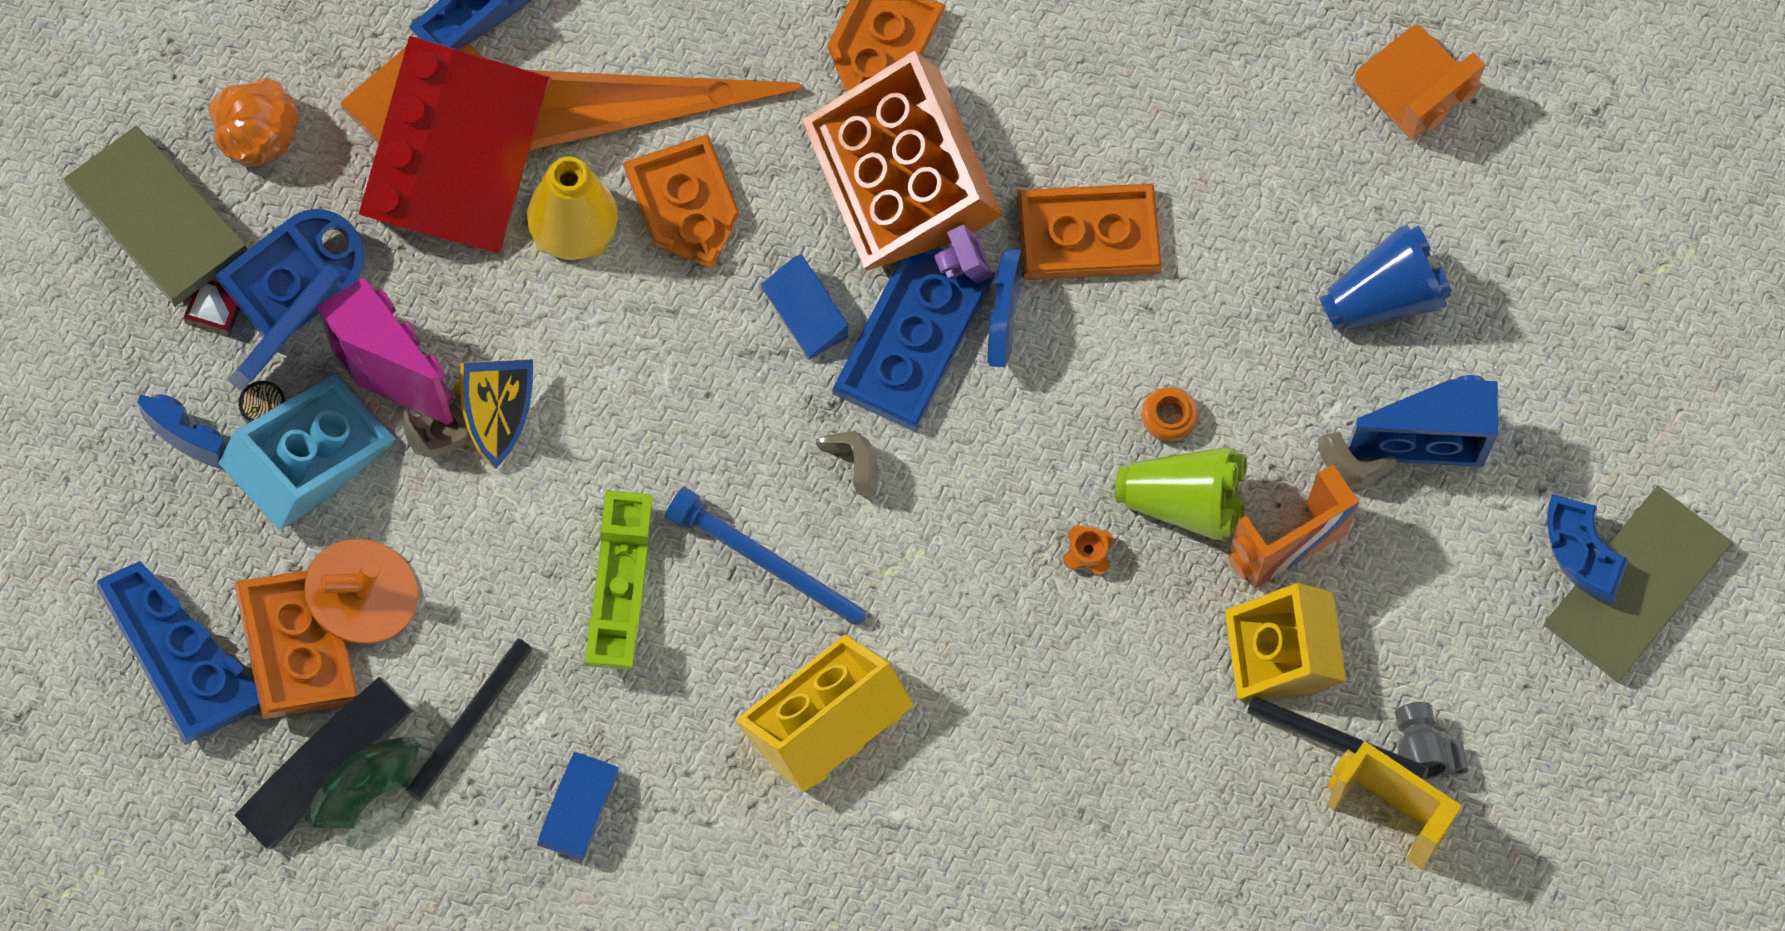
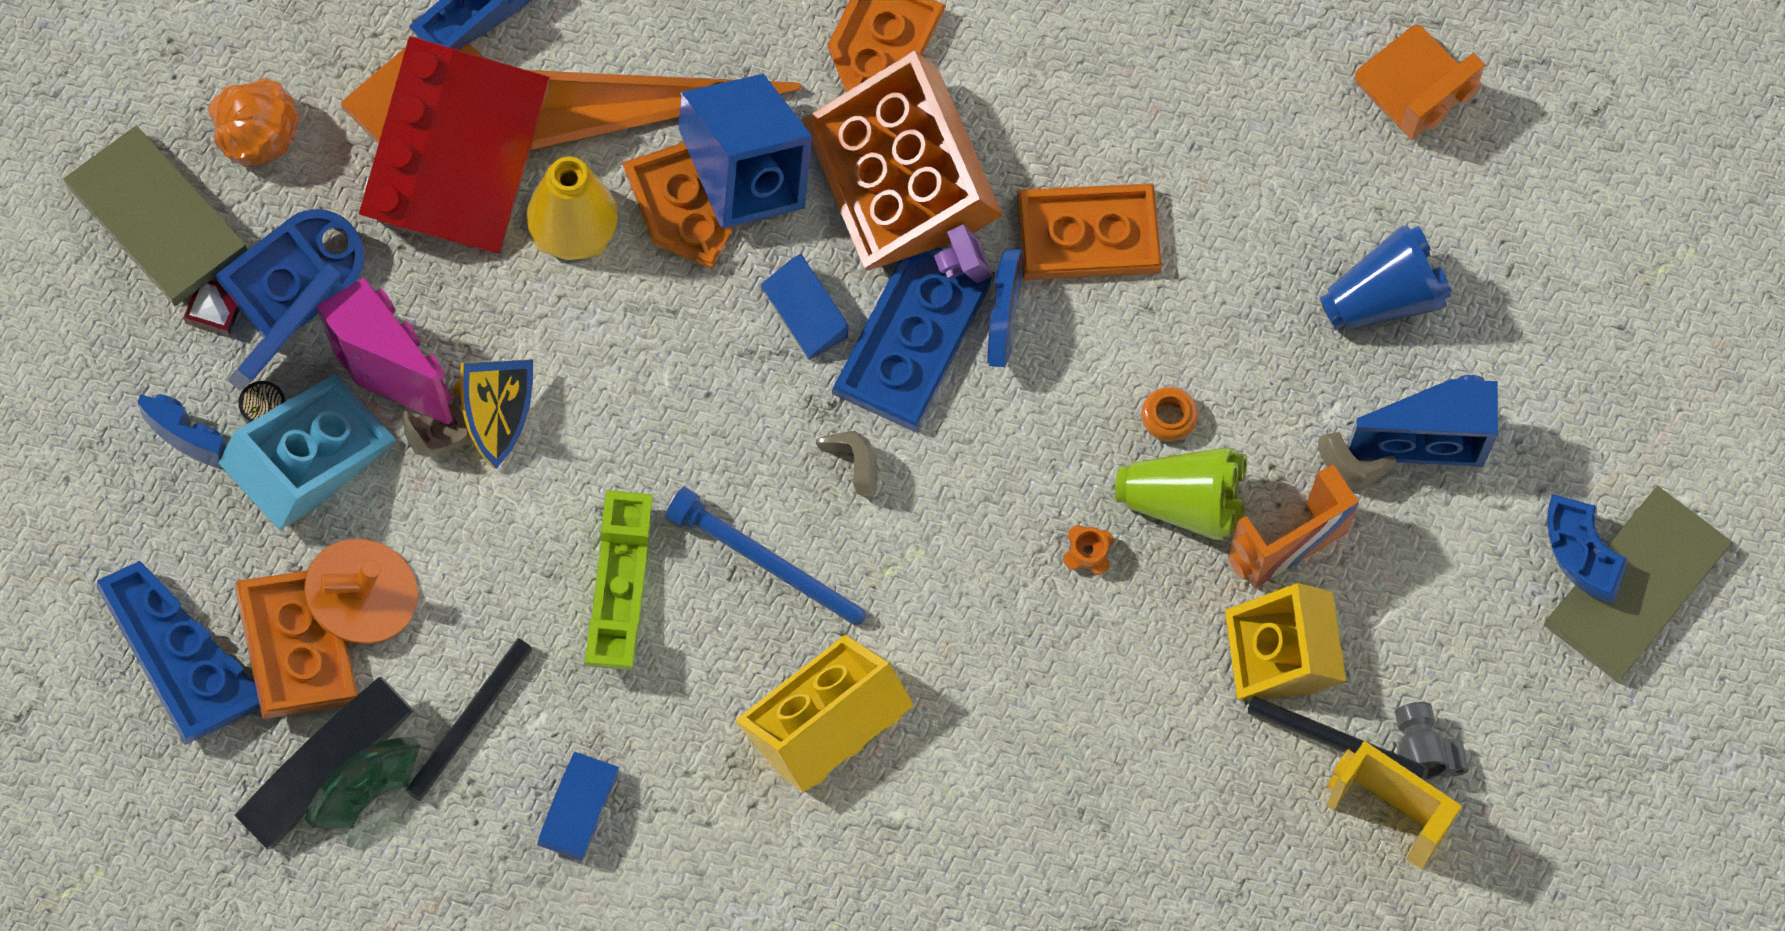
(746, 149): none -> blue slope

